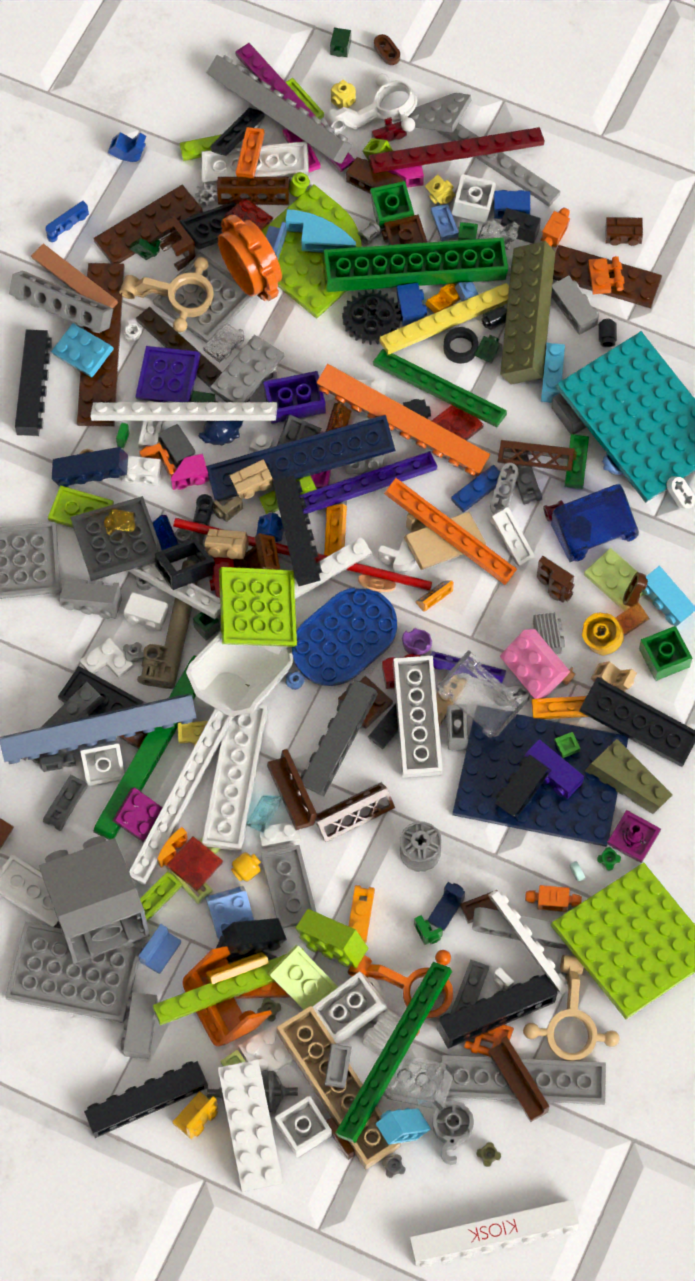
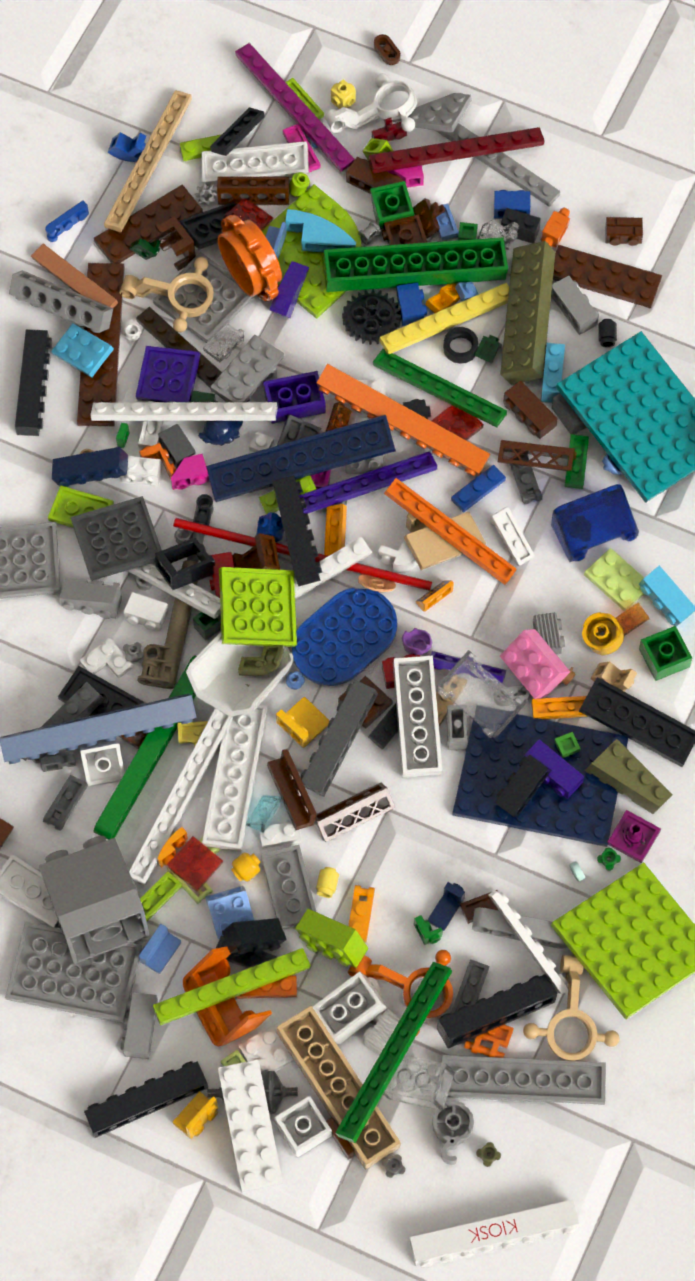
(119, 520): clear yellow bracket -> none
(137, 814): magenta plate -> none
(148, 161): none -> tan plate
(164, 532): clear blue plate -> none
(226, 544): tan brick -> none
(229, 509): dark tan bracket -> none
(237, 967): yellow tile -> none
(250, 152): orange plate -> none
(252, 479): tan brick -> none
(263, 665): none -> olive plate
(268, 1003): olive plate -> none
(279, 109): light grey brick -> none
(289, 290): none -> dark purple slope
(302, 722): none -> yellow bracket
(302, 978): yellowish green plate -> none
(327, 882): none -> light yellow brick
(338, 1066): light grey tile -> none
(340, 42): dark green brick -> none
(402, 1125): medium azure brick -> none
(422, 856): light grey wheel -> none
(428, 216): none -> reddish brown plate
(440, 190): light yellow brick -> none
(473, 198): white brick -> none
(494, 317): black brick -> none
(502, 980): white plate -> none
(503, 475): light grey beam -> none
(519, 1080): reddish brown fence -> none
(529, 410): none -> reddish brown brick
(548, 510): dark red bush -> none
(553, 898): orange piece -> none
(557, 578): reddish brown plate -> none
(599, 275): orange plate -> none
(634, 589): reddish brown plate -> none
(683, 490): white beam -> none

